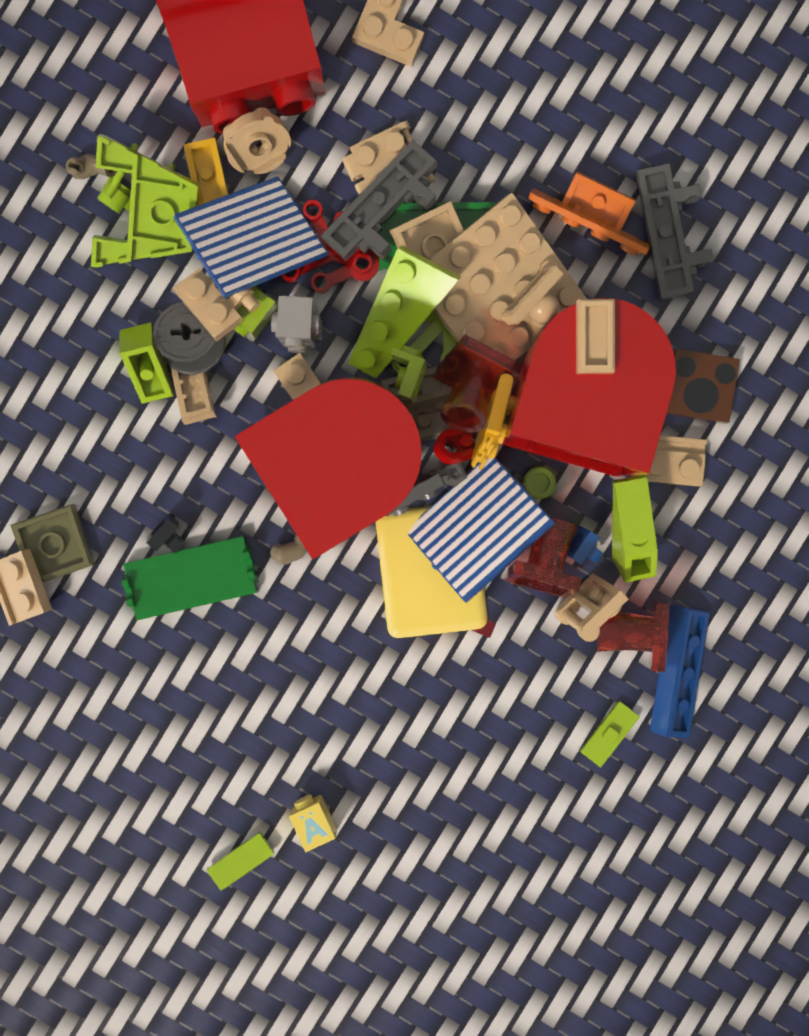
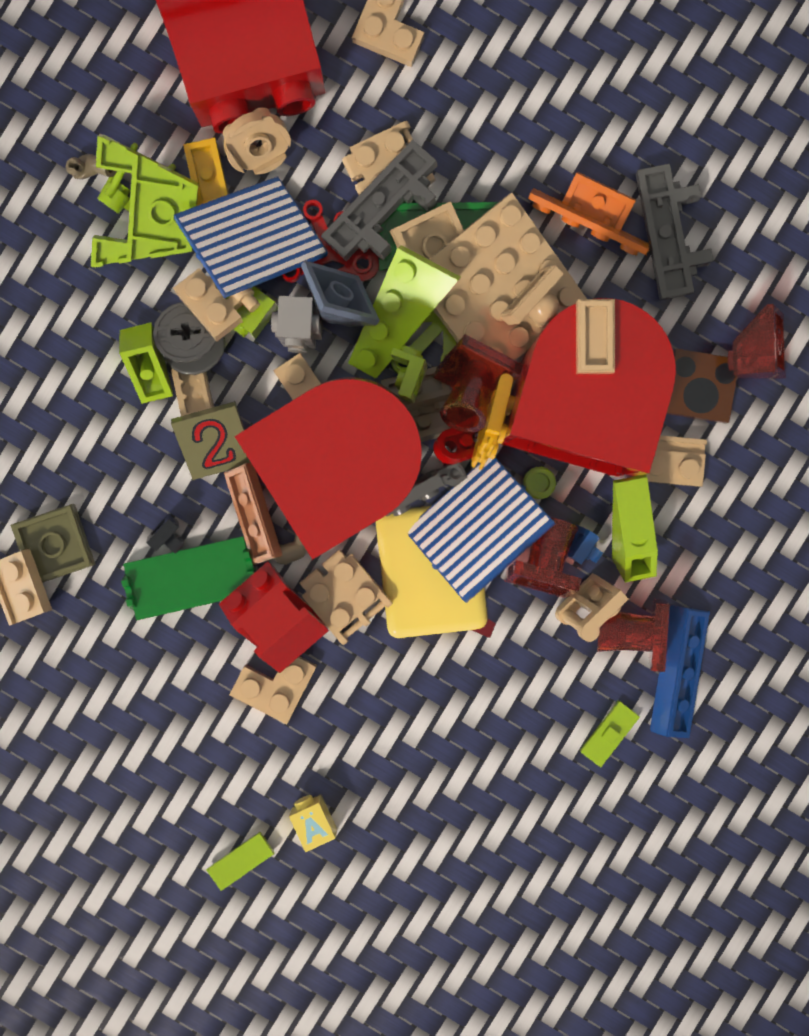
(209, 440): none -> olive tile
(253, 513): none -> nougat tile
(273, 618): none -> red piece
(274, 696): none -> tan plate
(339, 296): none -> sand blue slope
(343, 594): none -> tan plate
(760, 347): none -> clear red slope

